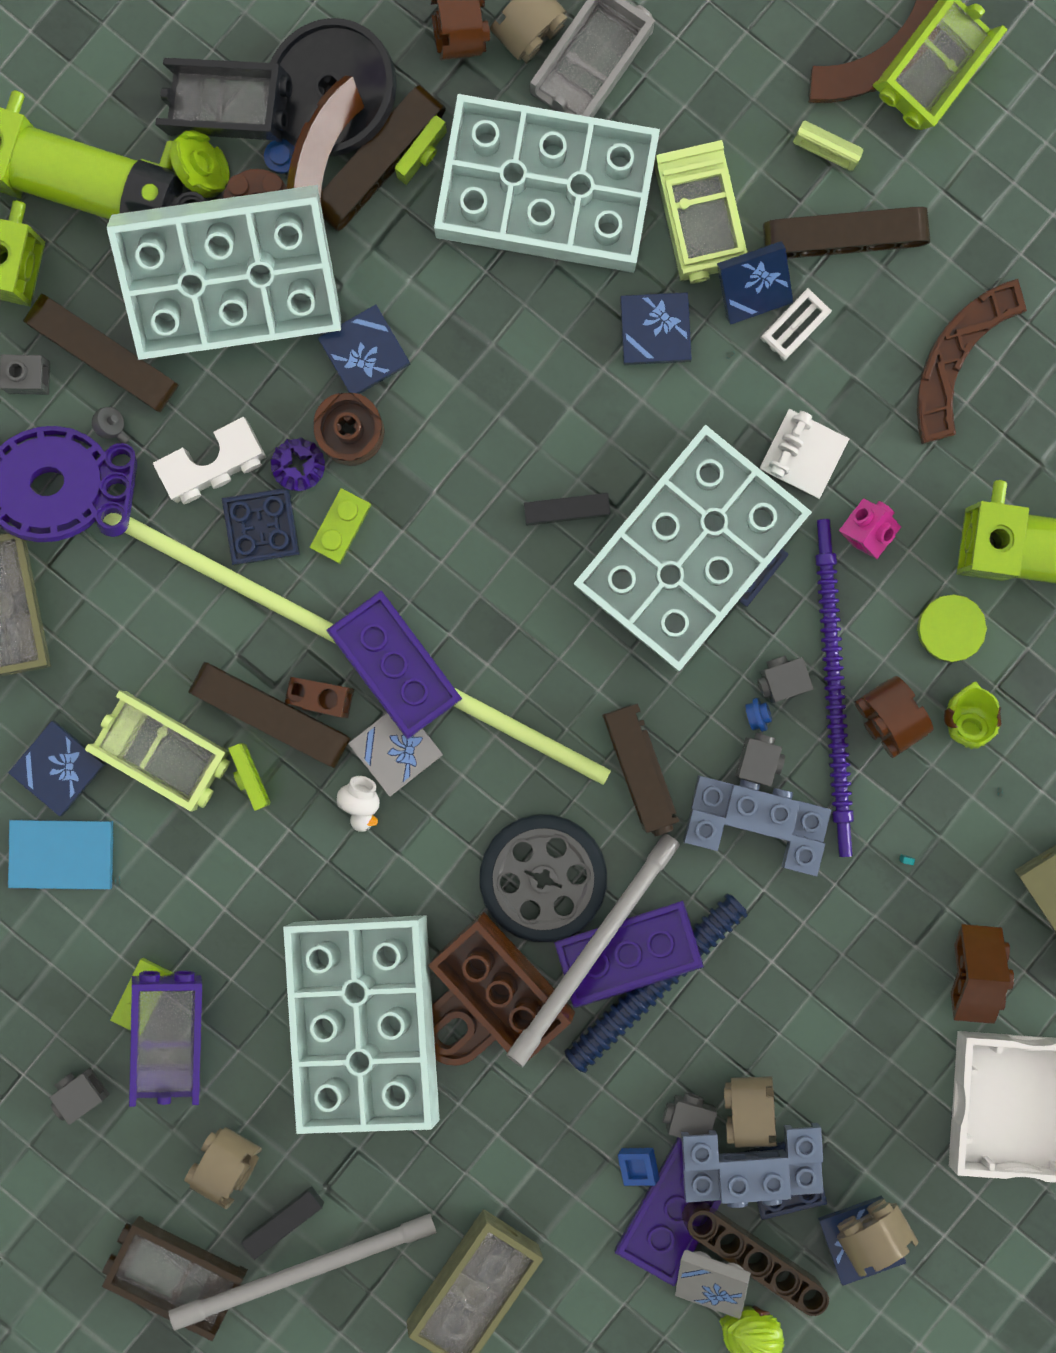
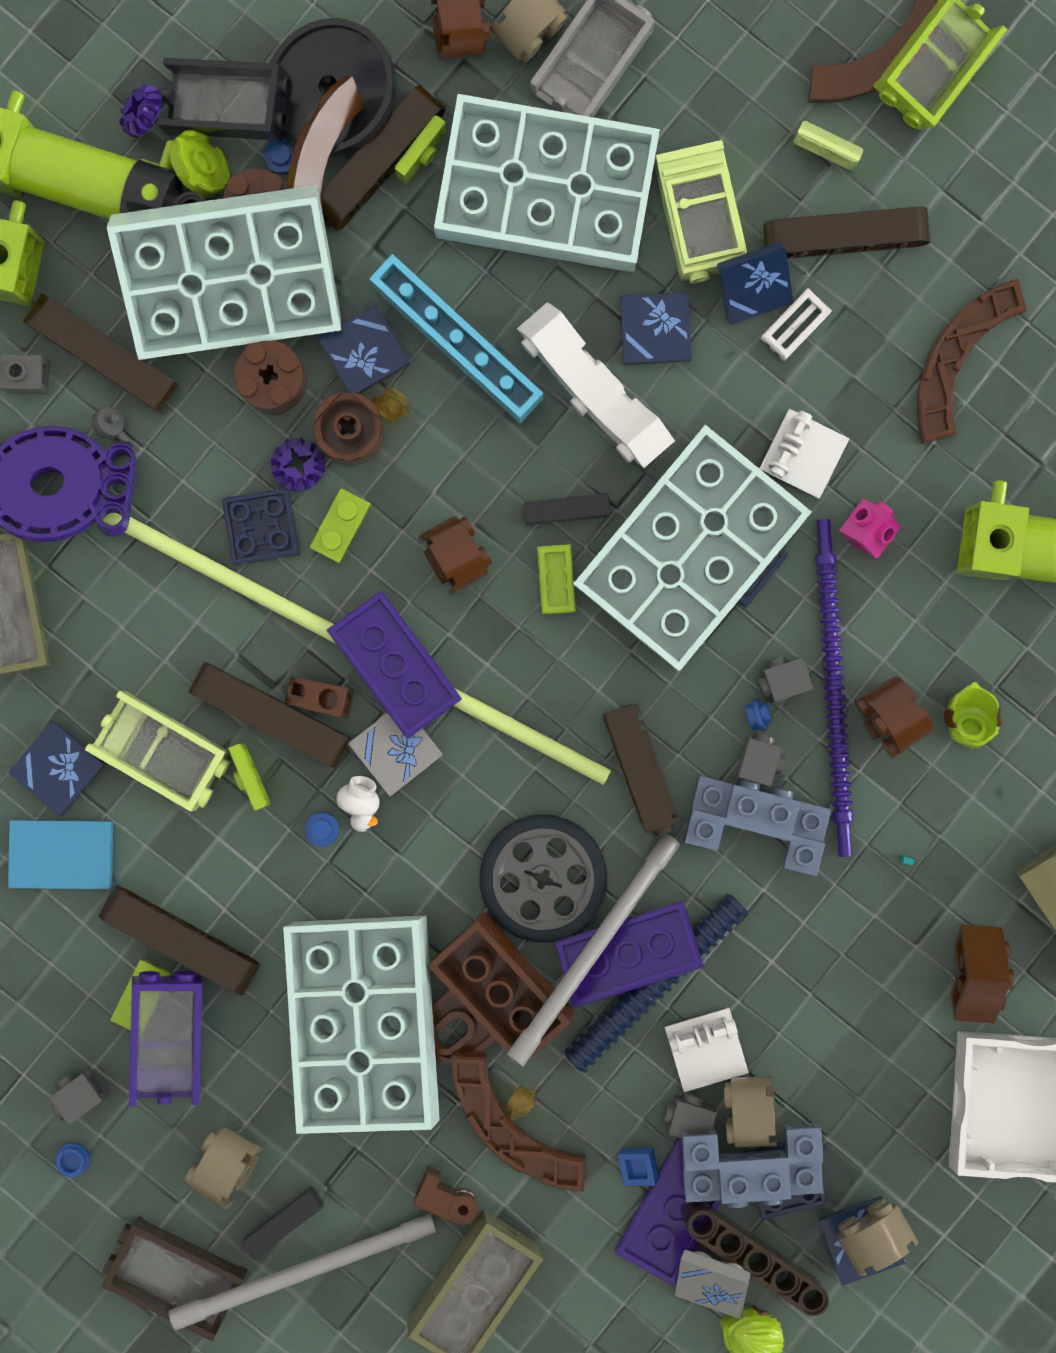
(72, 1160): none -> blue plate
(141, 110): none -> dark purple gear
(179, 940): none -> dark brown beam
(237, 452): white arch -> none
(259, 361): none -> reddish brown brick
(321, 829): none -> blue plate
(391, 404): none -> clear yellow plate
(445, 1201): none -> reddish brown leg
(455, 554): none -> reddish brown brick
(456, 338): none -> medium azure brick
(503, 1135): none -> reddish brown tile
(521, 1102): none -> clear yellow plate
(556, 579): none -> lime plate
(594, 387): none -> white brick
(706, 1049): none -> white hinge
(952, 628): lime tile -> none

